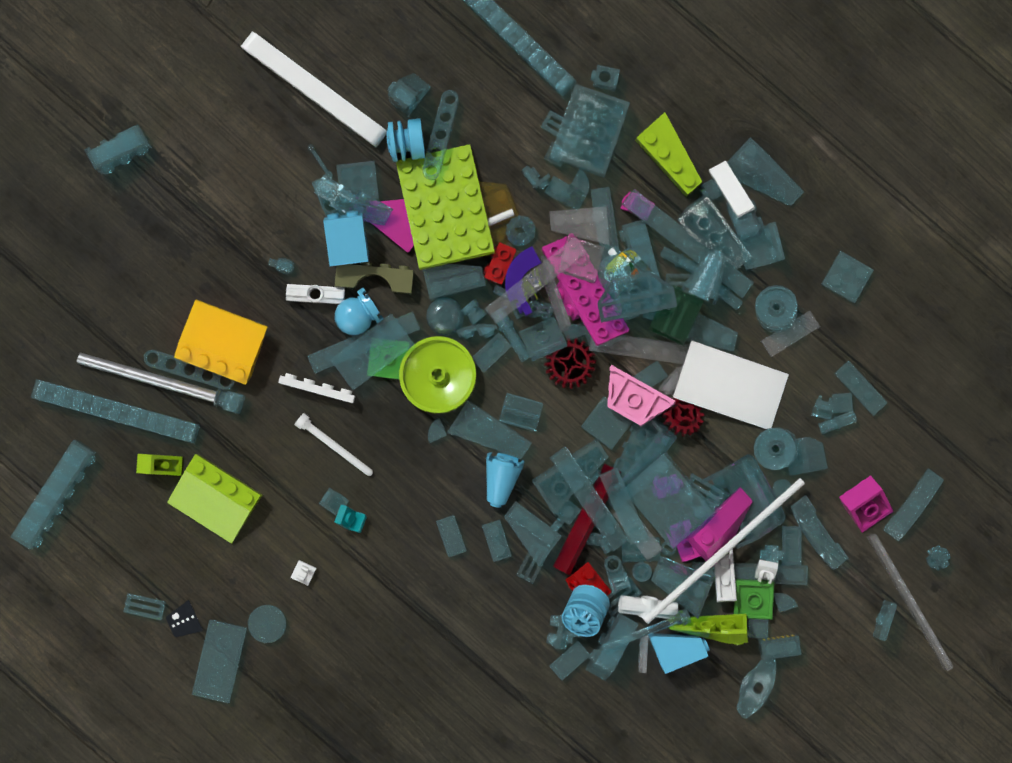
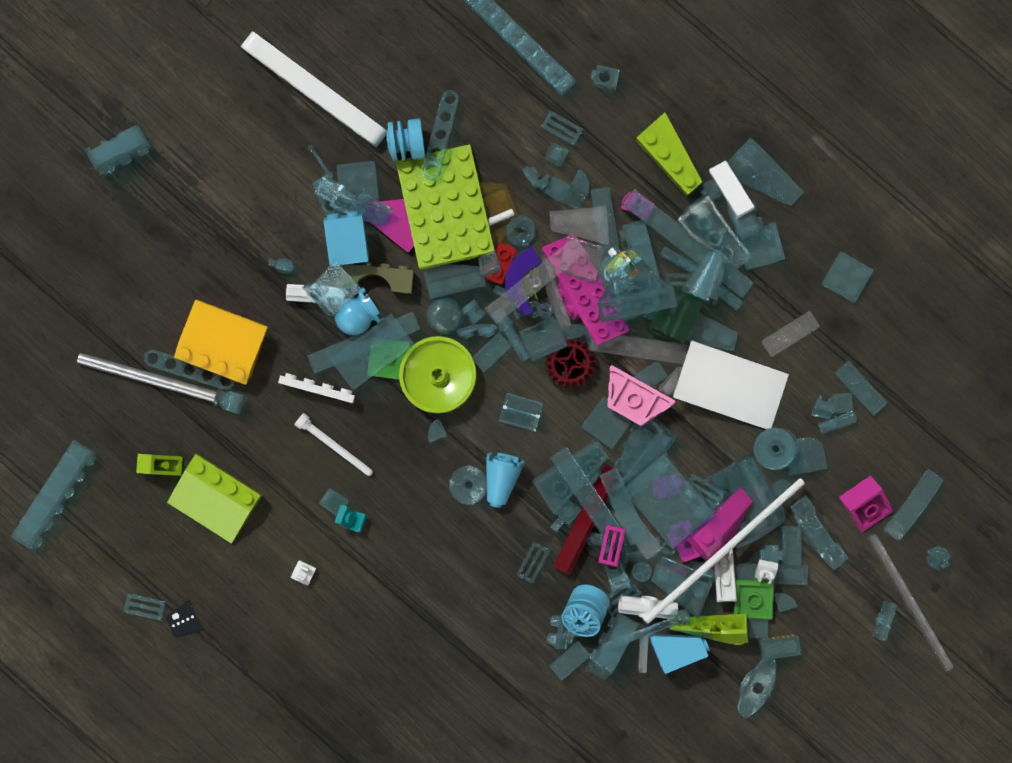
(115, 411): clear light blue beam -> none
(219, 661): clear light blue tile -> none
(267, 623): clear light blue tile -> none
(332, 289): none -> clear light blue bracket
(407, 93): clear light blue wedge -> none
(451, 536): clear light blue tile -> none
(458, 485): none -> clear light blue dish
(486, 430): clear light blue wing -> none
(489, 263): none -> clear light blue tile
(496, 540): clear light blue plate -> none
(532, 532): clear light blue wedge -> none
(587, 576): red bracket -> none
(590, 130): clear light blue slope -> none
(615, 530): none -> dark pink tile
(683, 424): dark red gear -> none
(780, 319): clear light blue wheel -> none

